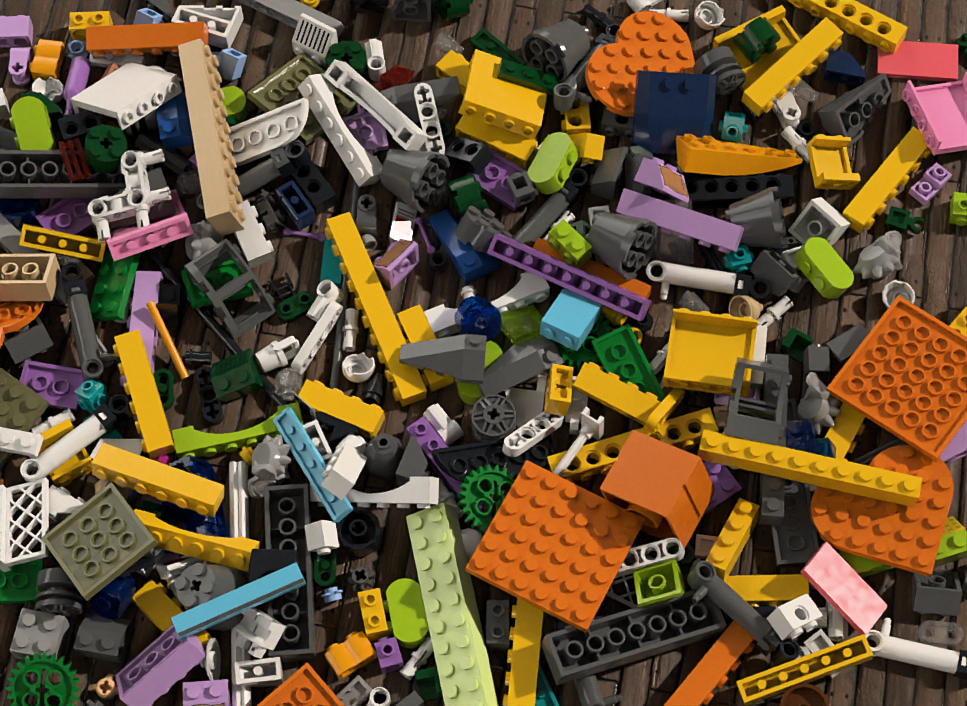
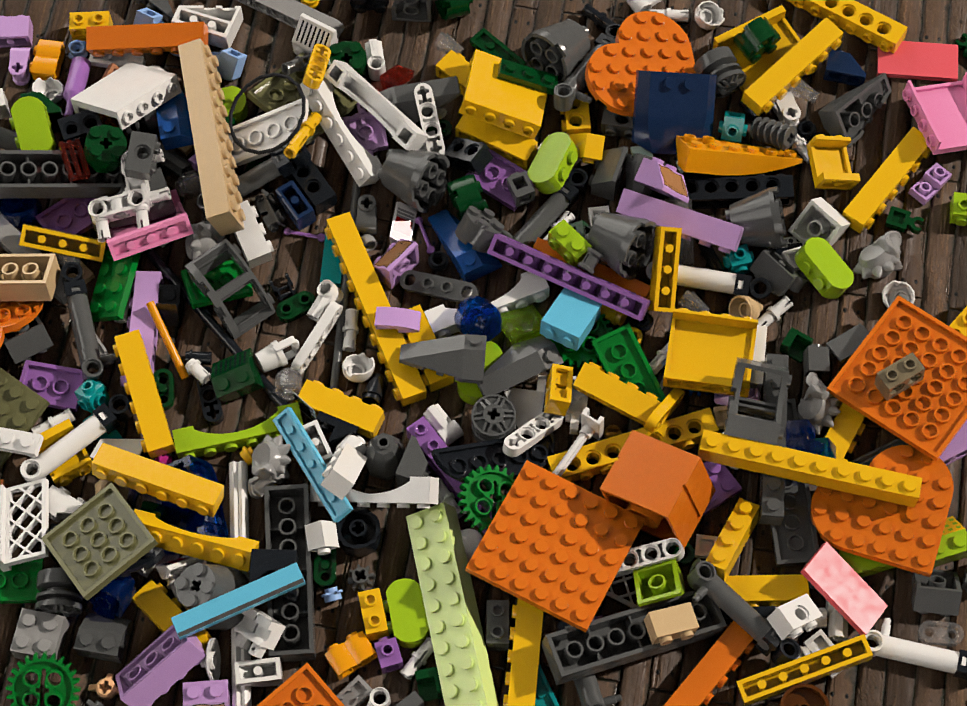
(142, 143): none -> dark grey brick
(193, 367): none -> white pin
(291, 135): none -> black piece
(297, 64): none -> dark grey axle
(306, 130): none -> yellow pin
(316, 66): none -> yellow beam
(397, 318): none -> lavender slope
(437, 286): none -> dark grey plate
(590, 260): none -> dark grey bush
(611, 434): none -> pearl gold hinge
(665, 268): none -> yellow brick
(671, 623): none -> tan brick
(773, 132): none -> dark grey piece
(899, 376): none -> dark tan brick

